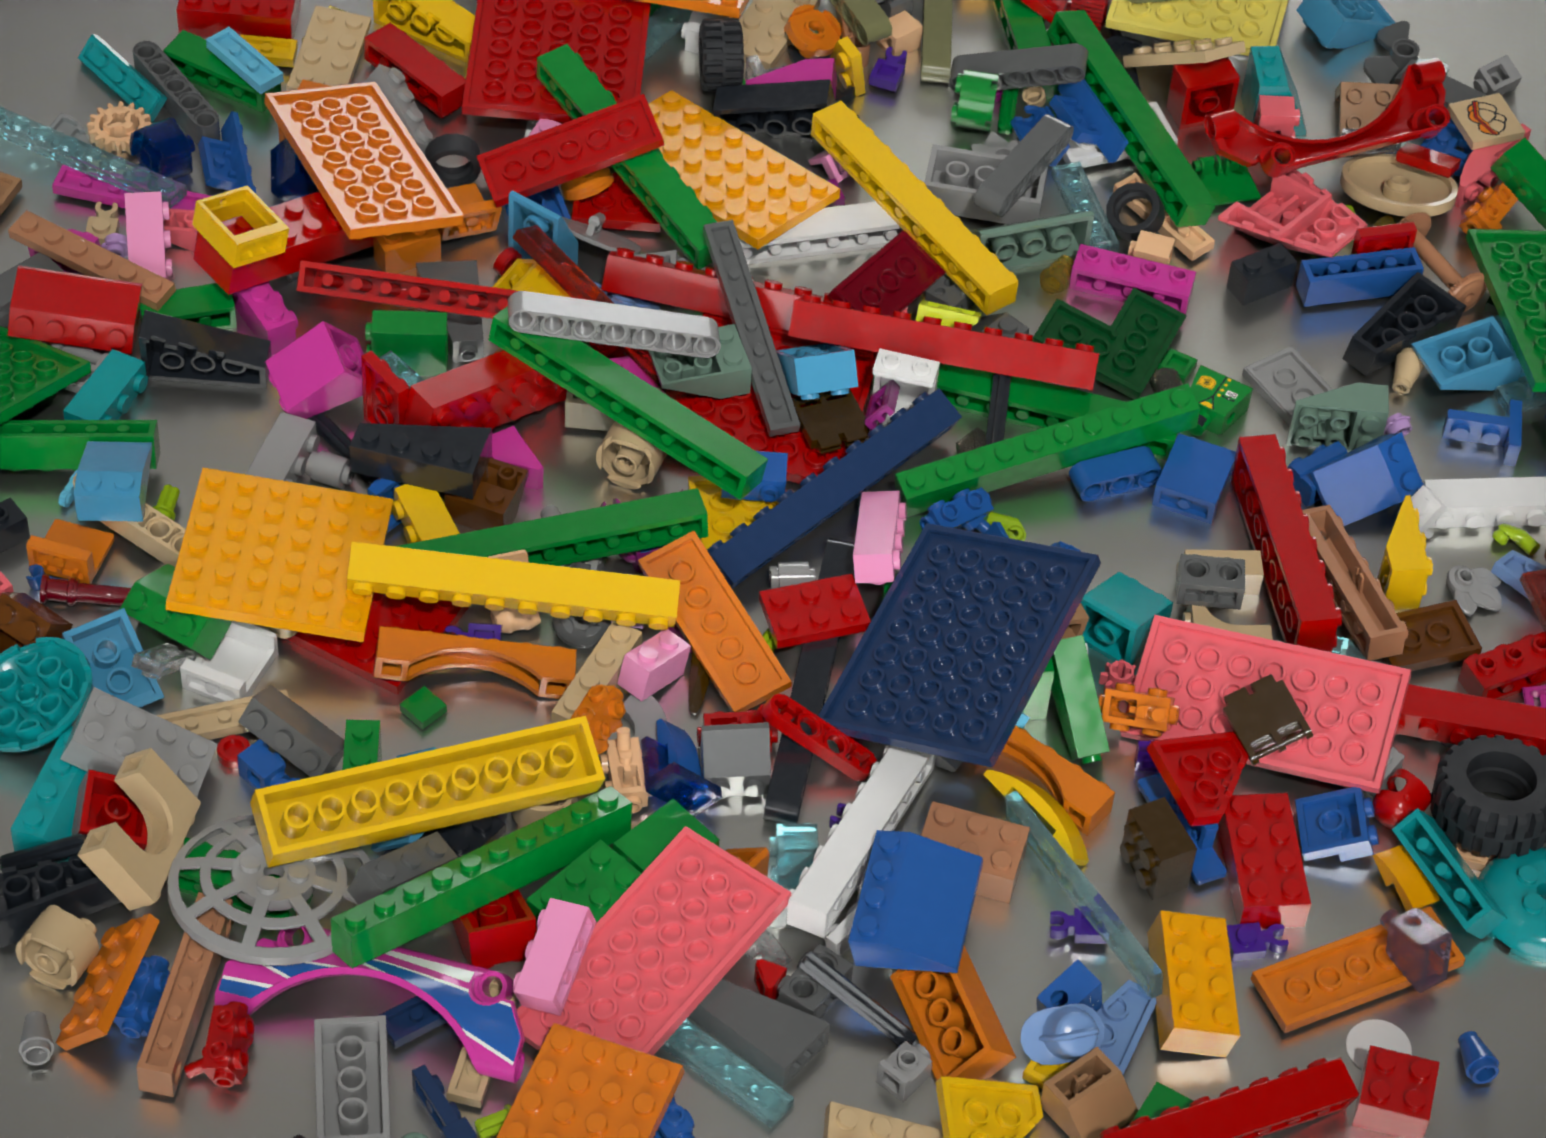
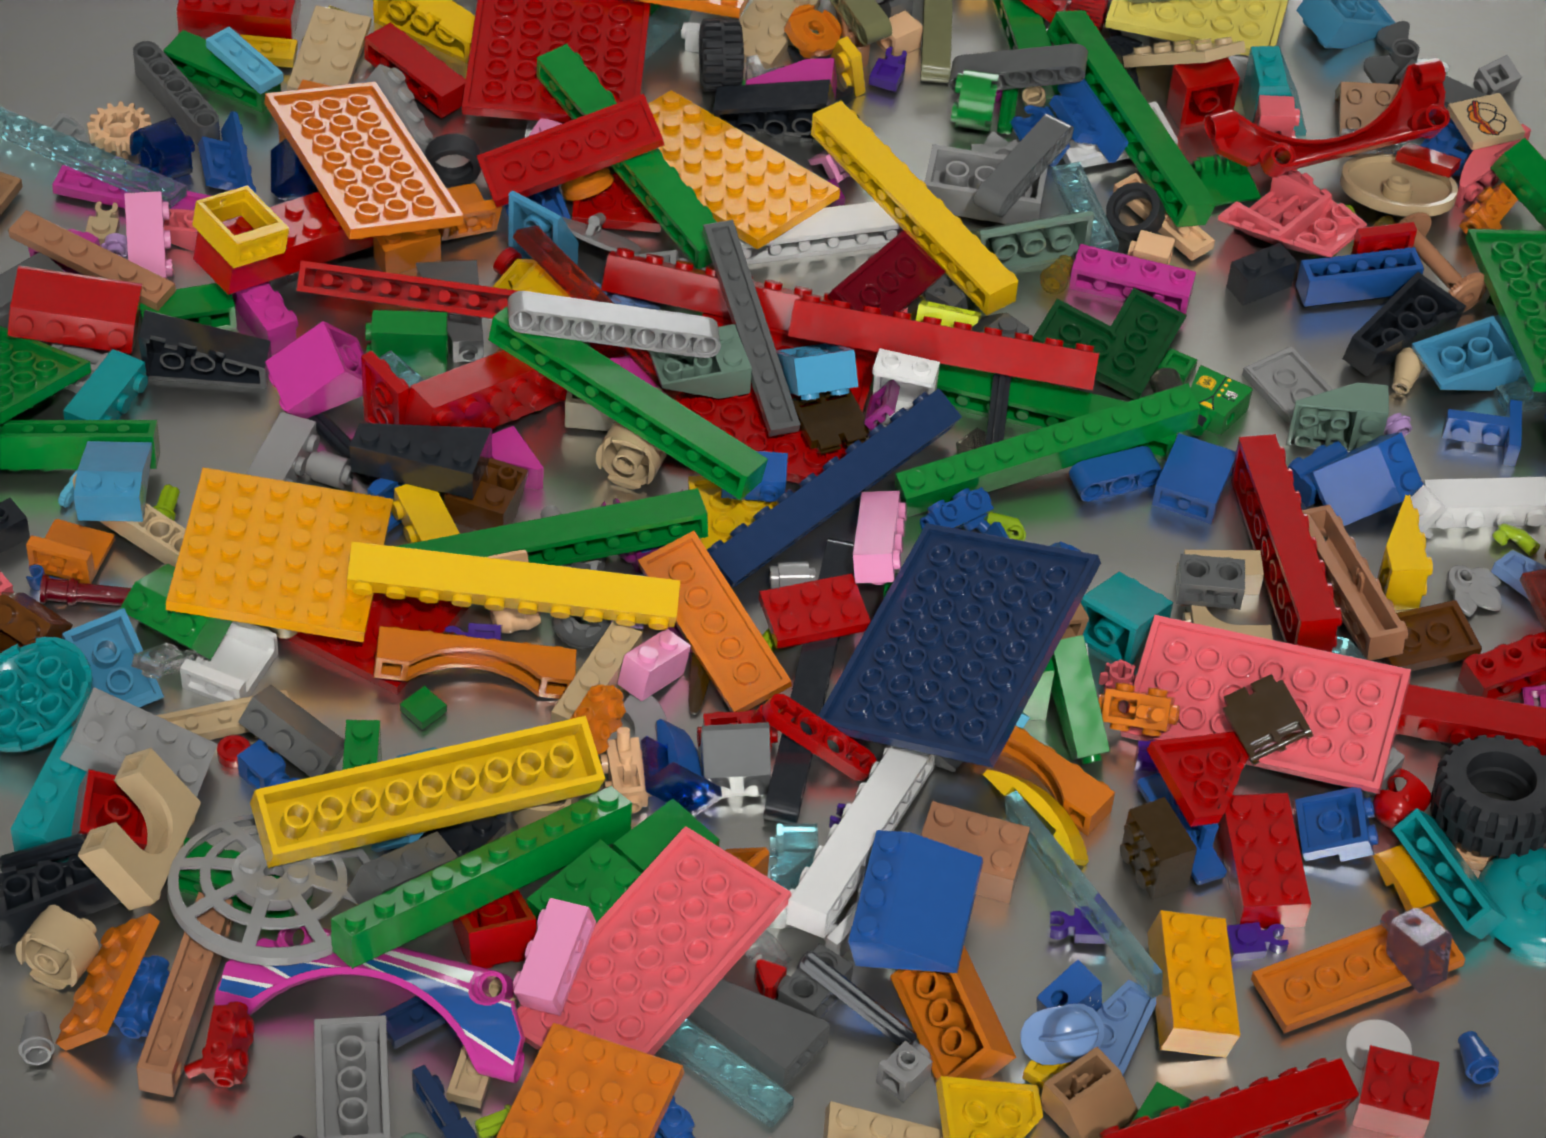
(121, 76): teal tile -> none

